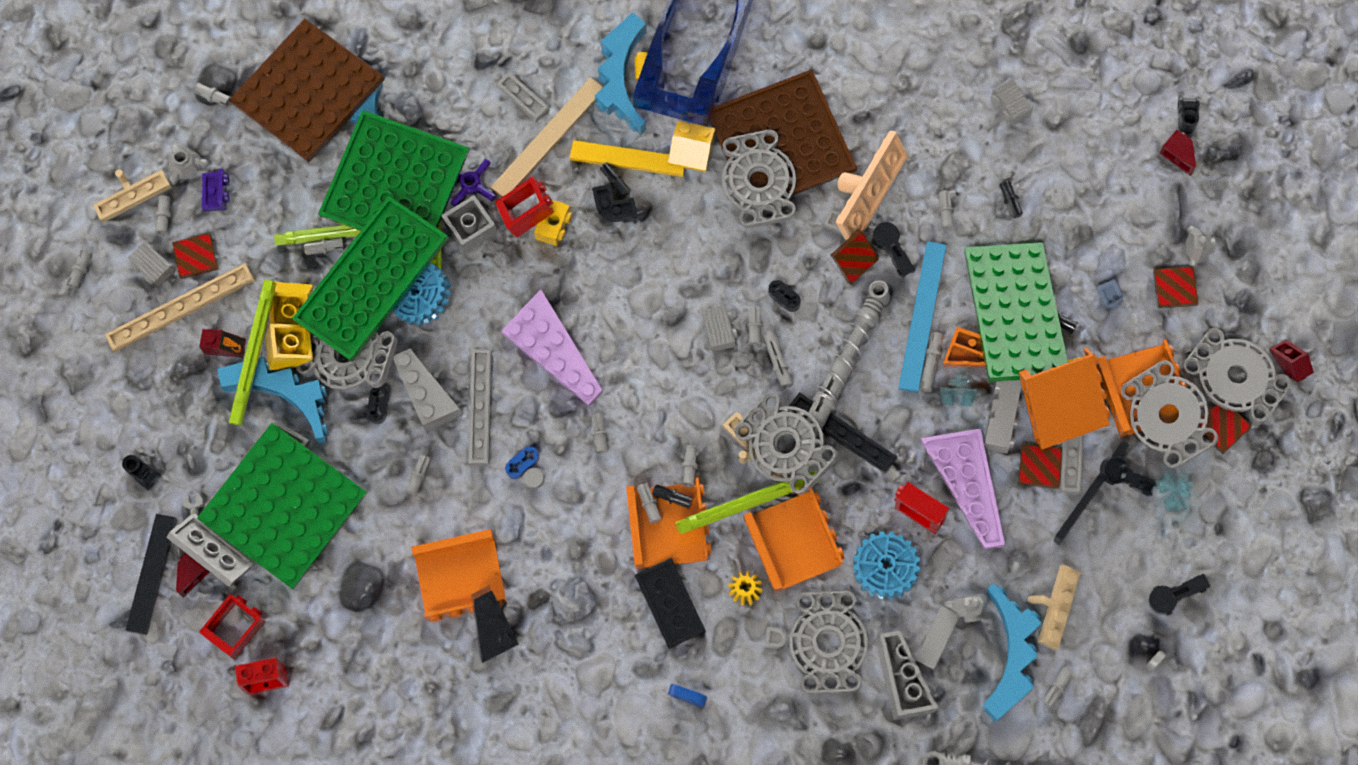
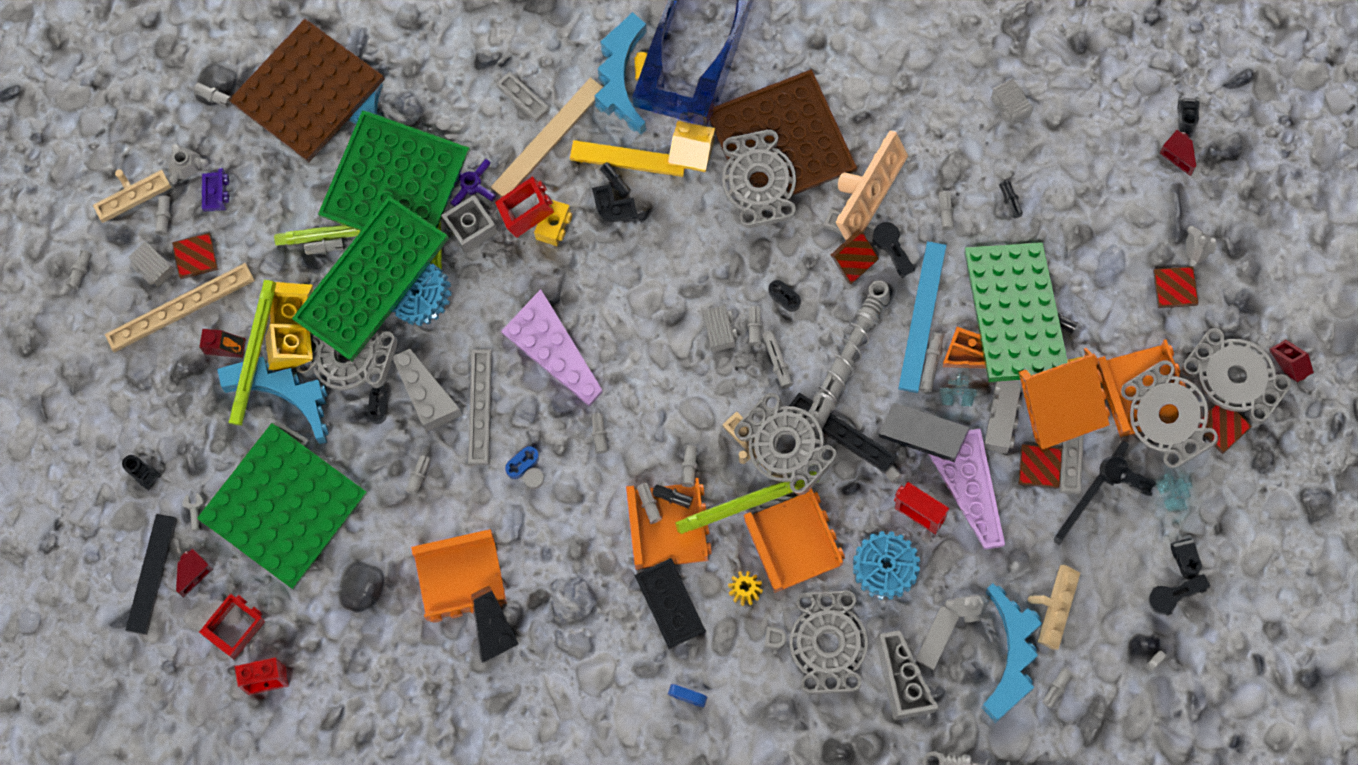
(212, 561): light grey plate -> none
(924, 432): none -> tile
(1110, 295): sand blue plate -> none
(1186, 554): none -> black piece

